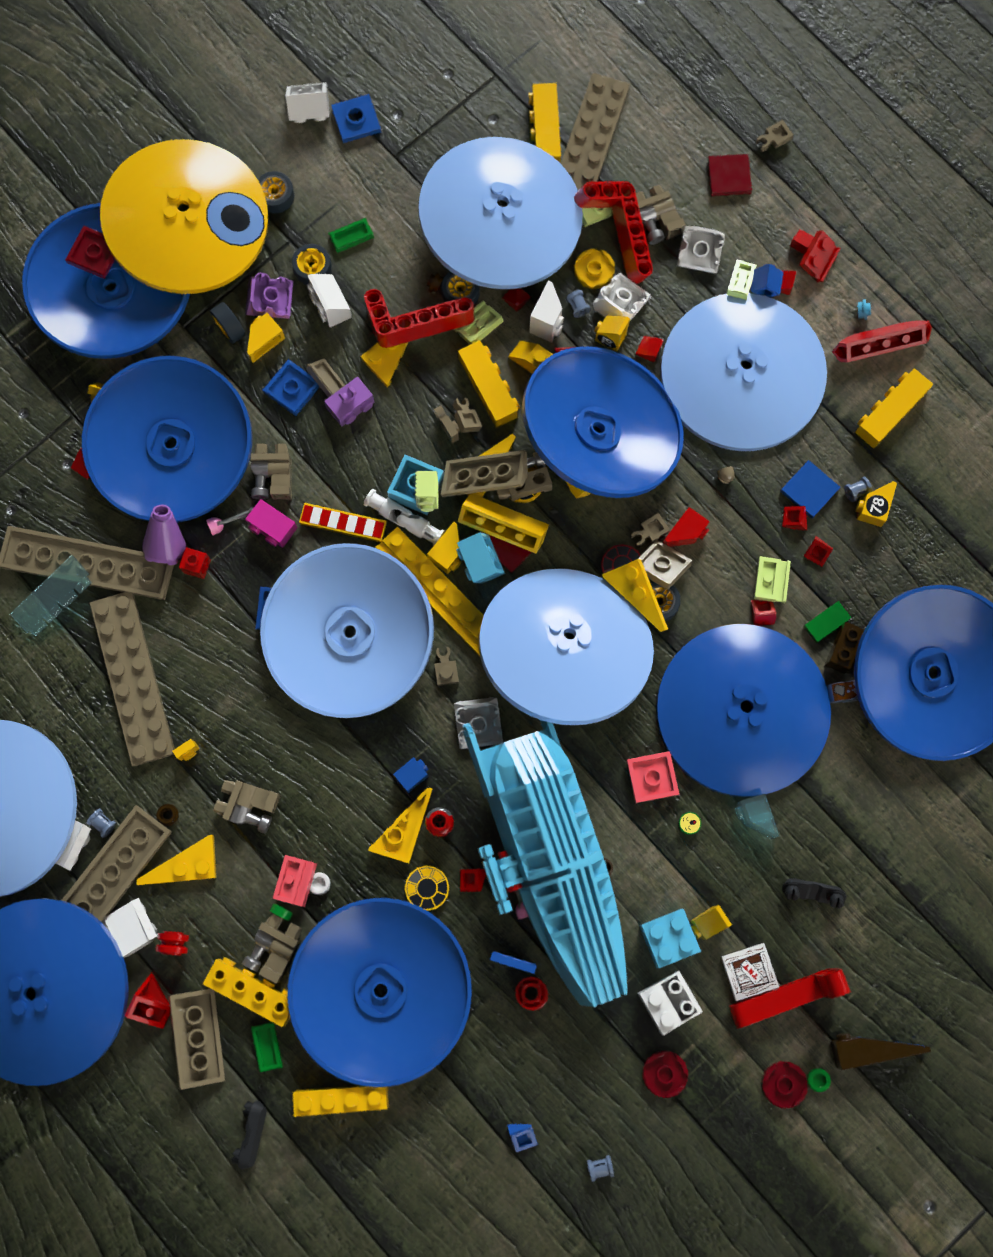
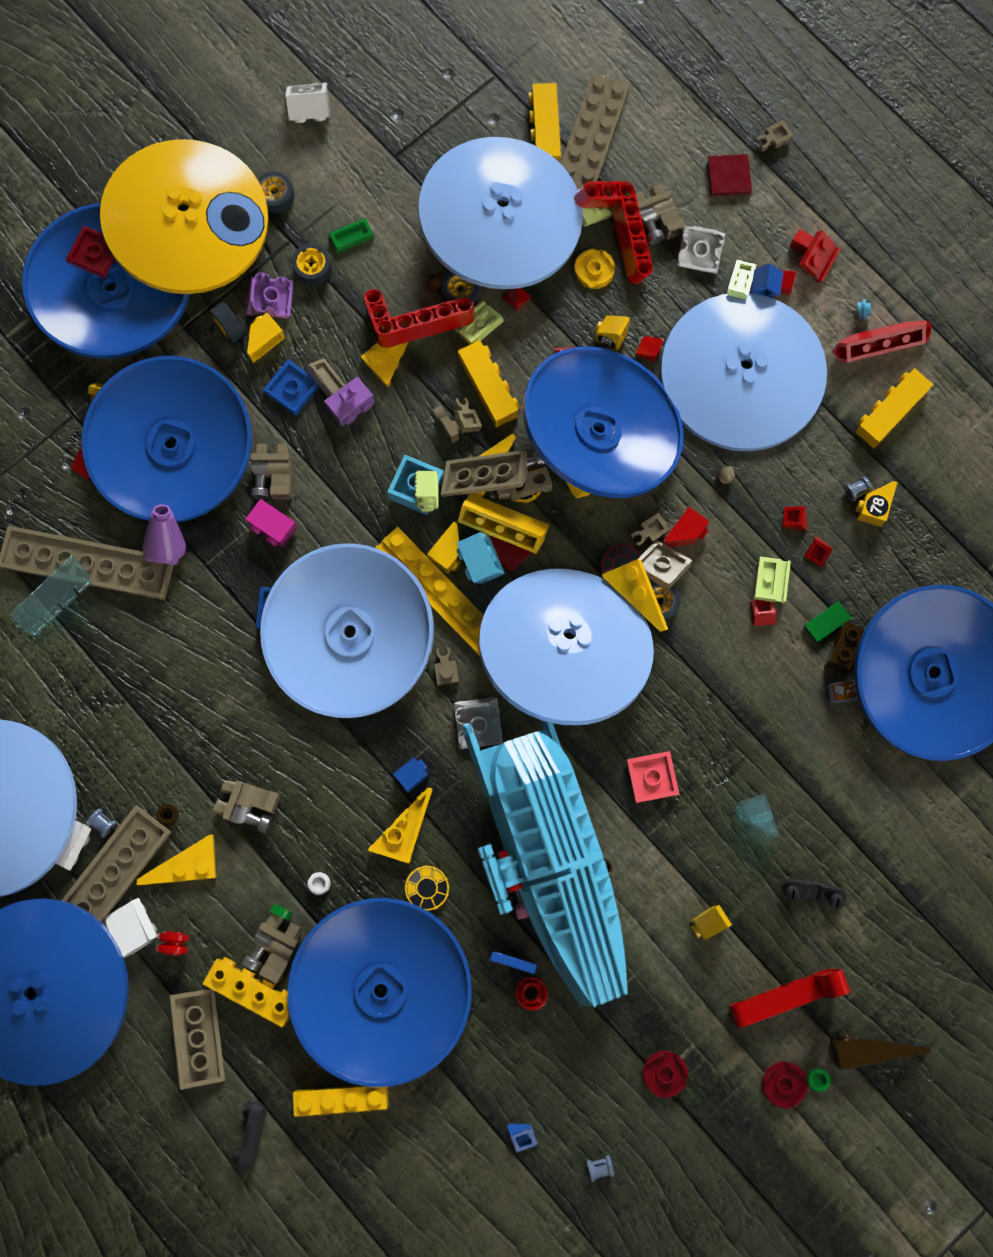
(132, 678): dark tan plate -> none
(149, 1004): red slope -> none
(186, 750): yellow plate -> none
(195, 563): red brick -> none
(216, 525): hinge -> none
(267, 1047): green tile -> none
(294, 881): coral plate -> none
(328, 299): white slope -> none
(343, 522): tile -> none
(354, 130): blue piece -> none
(413, 523): white piece -> none
(431, 820): red head -> none
(471, 880): red slope -> none
(529, 355): yellow slope -> none
(546, 316): white slope -> none
(578, 303): sand blue bush -> none
(620, 298): white slope -> none
(669, 1002): white slope -> none
(670, 938): medium azure brick -> none
(689, 823): light yellow tile -> none
(736, 749): blue dish -> none
(749, 971): tile -> none
(810, 488): blue tile -> none

